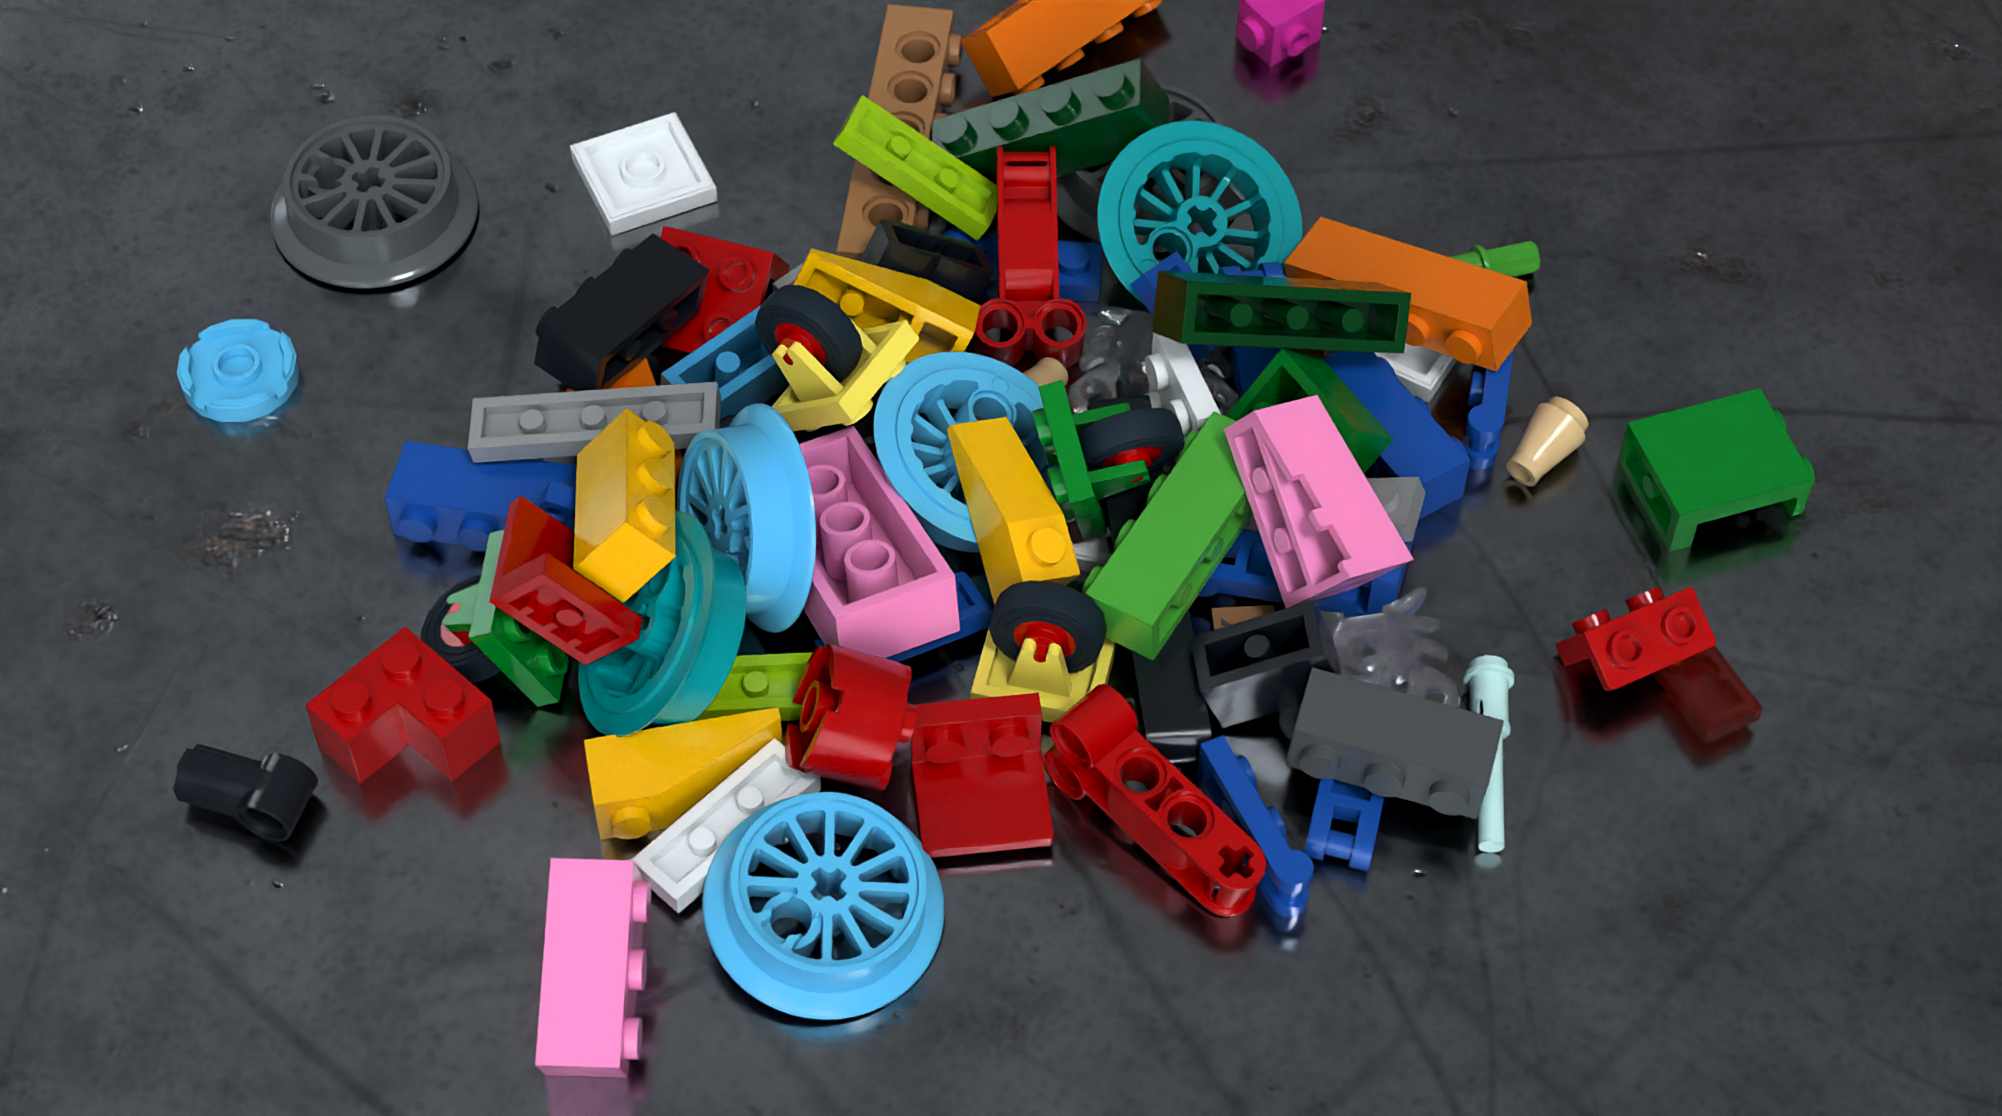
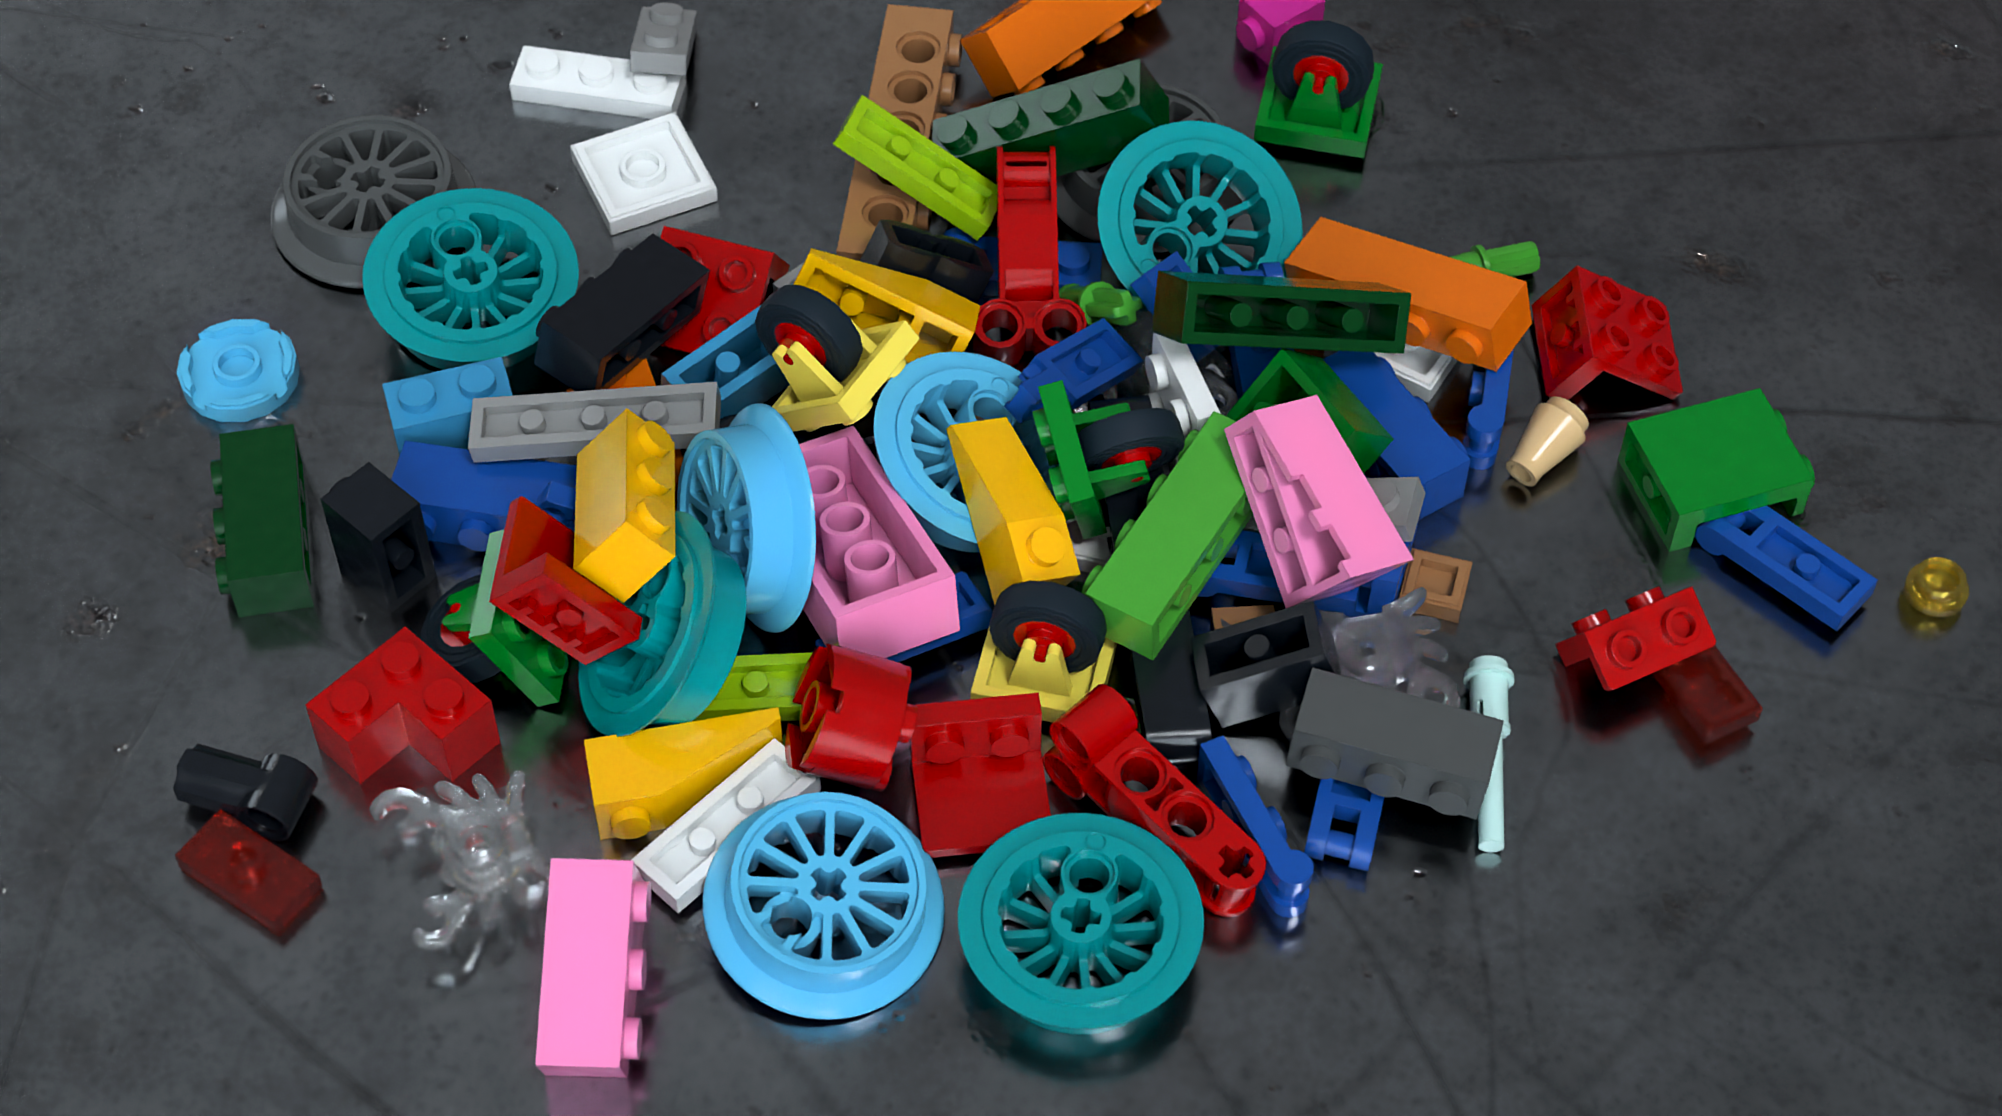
(248, 871): none -> clear red plate
(262, 521): none -> dark green brick
(379, 537): none -> black brick
(439, 404): none -> dark azure brick
(468, 284): none -> teal piece
(480, 845): none -> clear animal
(593, 84): none -> white plate
(663, 39): none -> light grey plate
(1076, 849): none -> teal piece
(1084, 361): none -> blue hinge
(1103, 301): none -> bright green axle
(1320, 90): none -> plate
(1443, 579): none -> medium nougat tile
(1601, 326): none -> red bracket
(1790, 563): none -> blue plate
(1937, 587): none -> clear yellow plate

